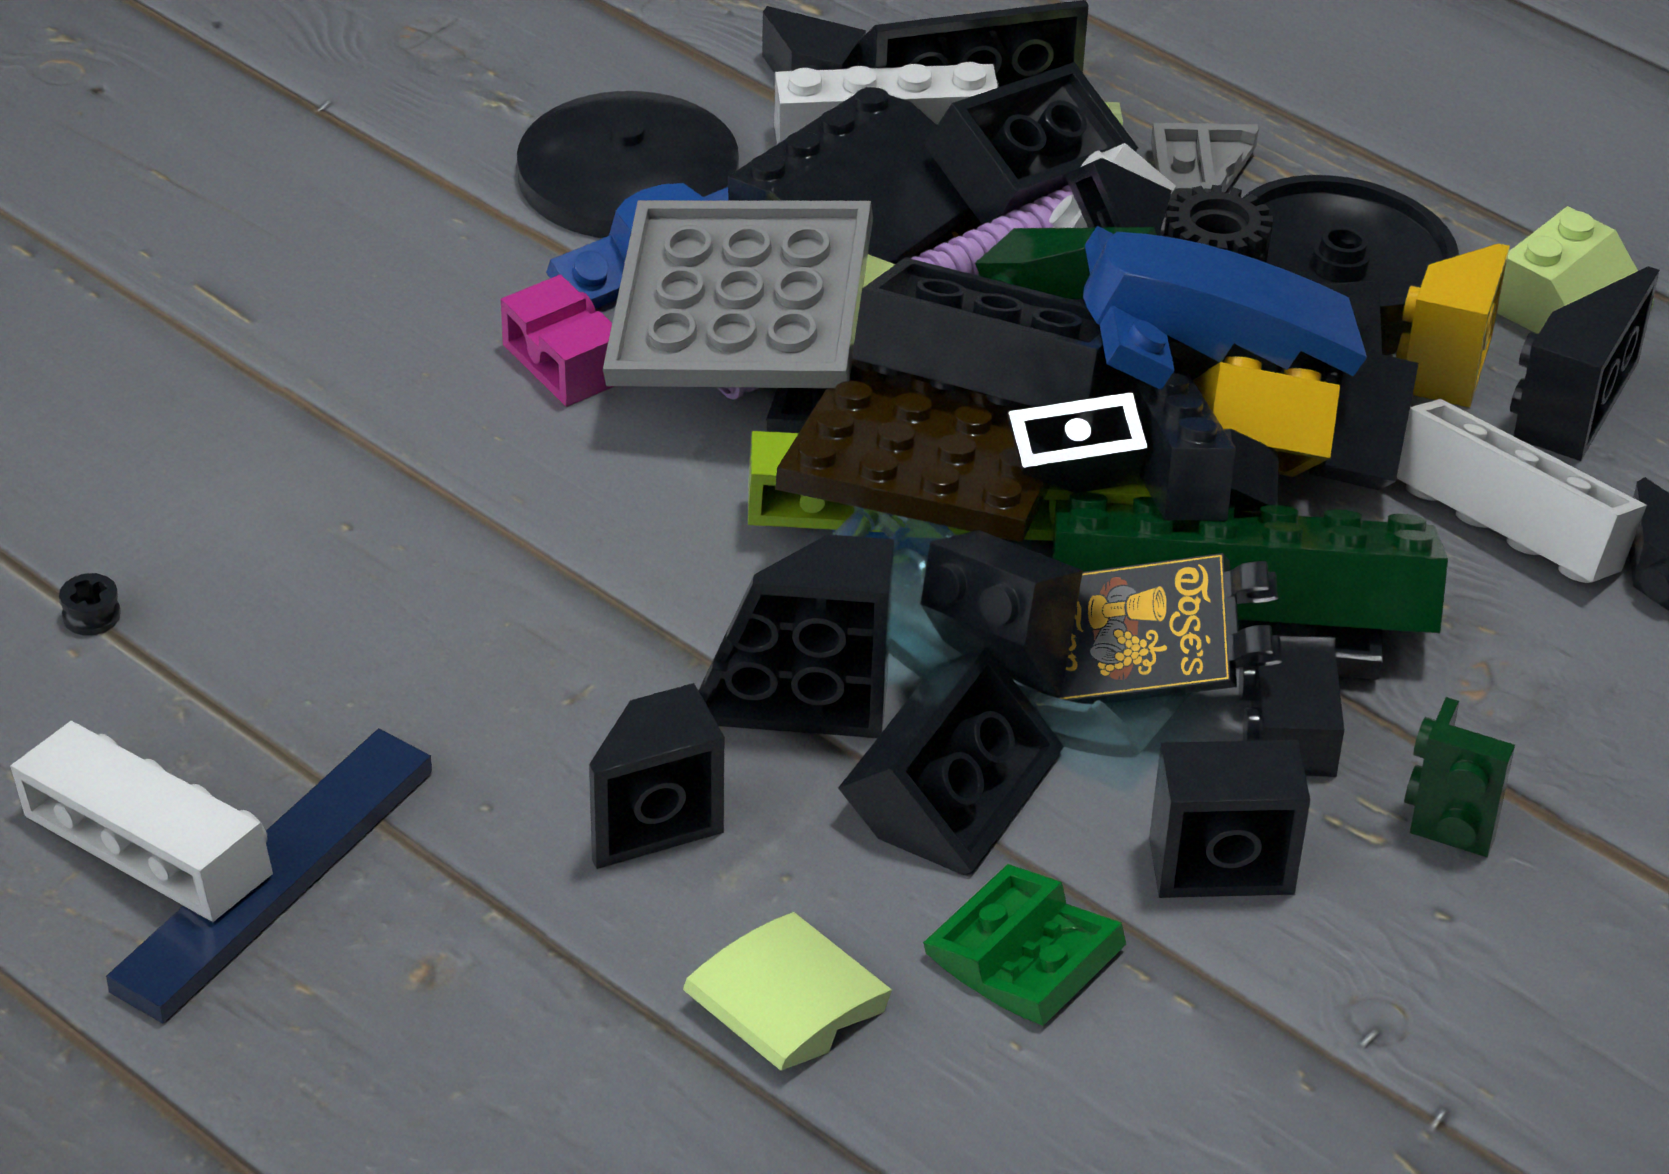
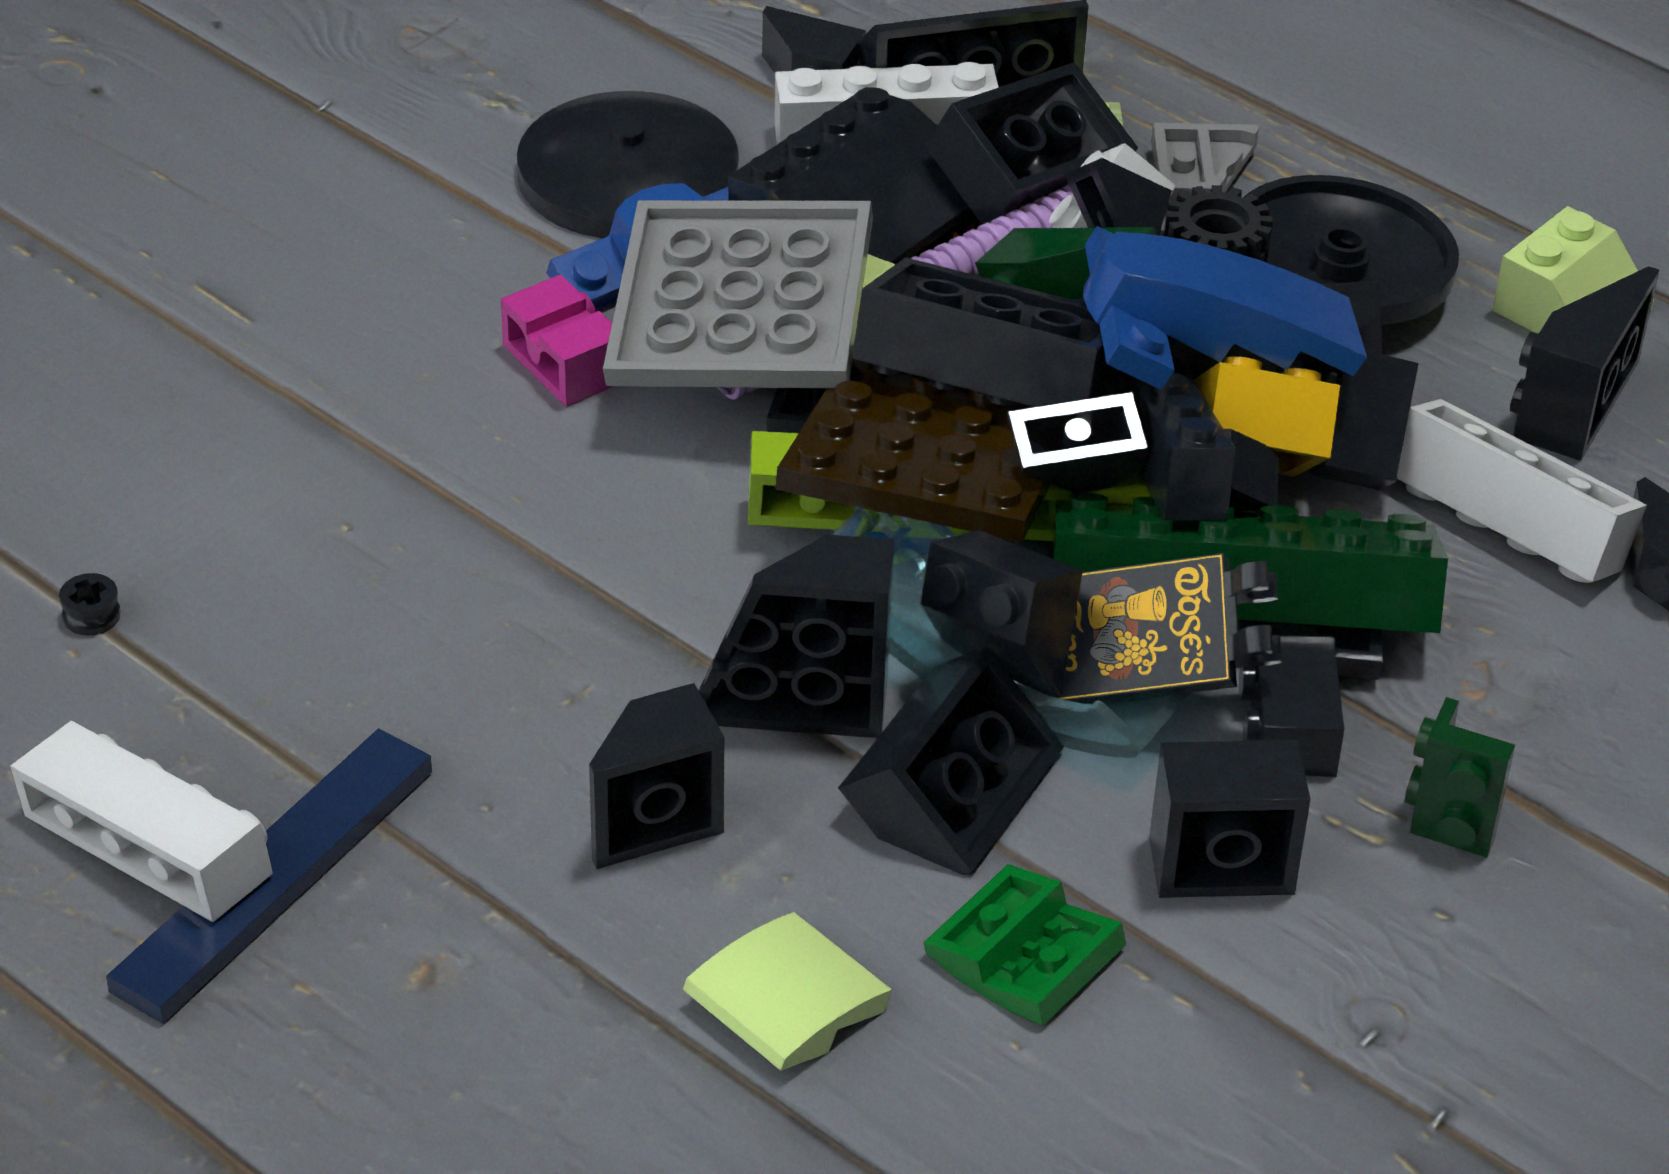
(1453, 323): yellow slope -> none

